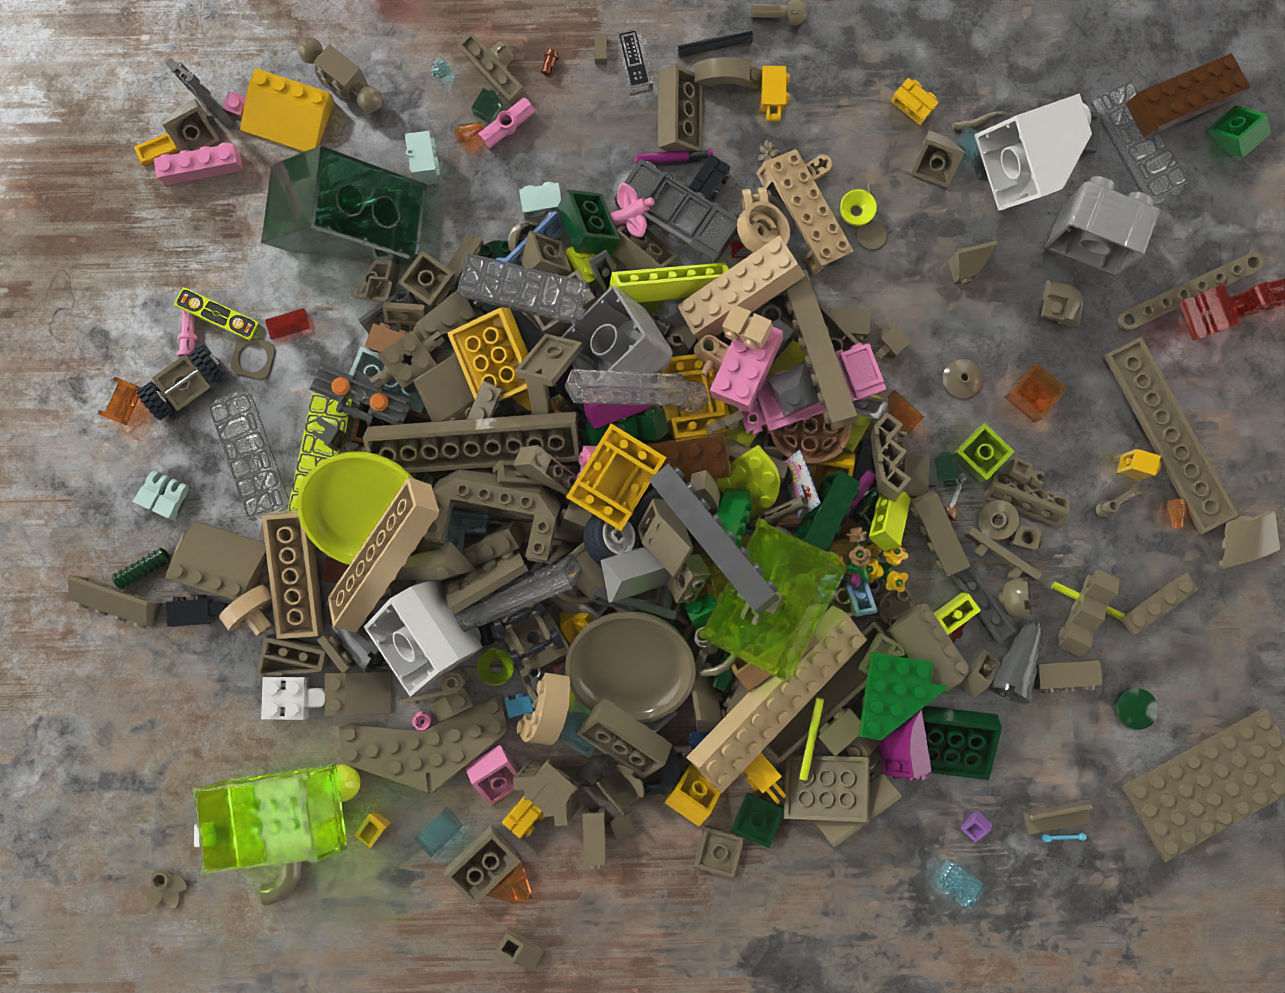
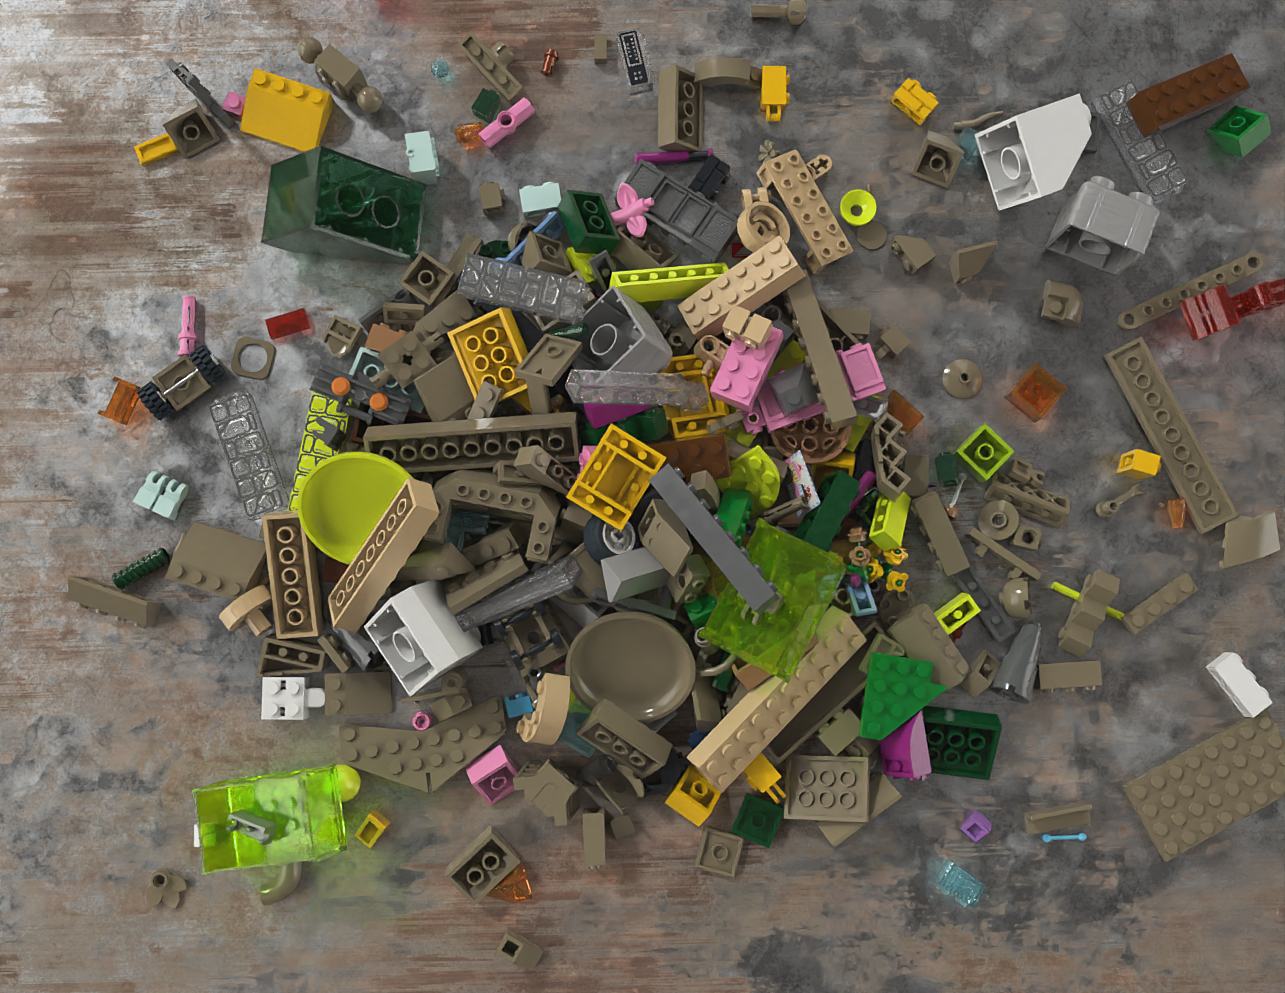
(192, 612): black hinge -> none
(198, 164): bright pink brick -> none
(216, 314): tile -> none
(252, 826): none -> hinge
(341, 336): none -> dark tan slope
(378, 282): dark tan slope -> none
(439, 832): clear light blue brick -> none
(484, 666): lime piece -> none
(492, 198): none -> dark tan brick
(522, 818): yellow brick -> none
(571, 331): none -> clear green piece
(572, 623): yellow slope -> none
(715, 43): black axle -> none
(811, 738): neon yellow bar -> none
(913, 252): none -> dark tan slope
(1137, 708): dark green dish -> none
(1239, 684): none -> white brick

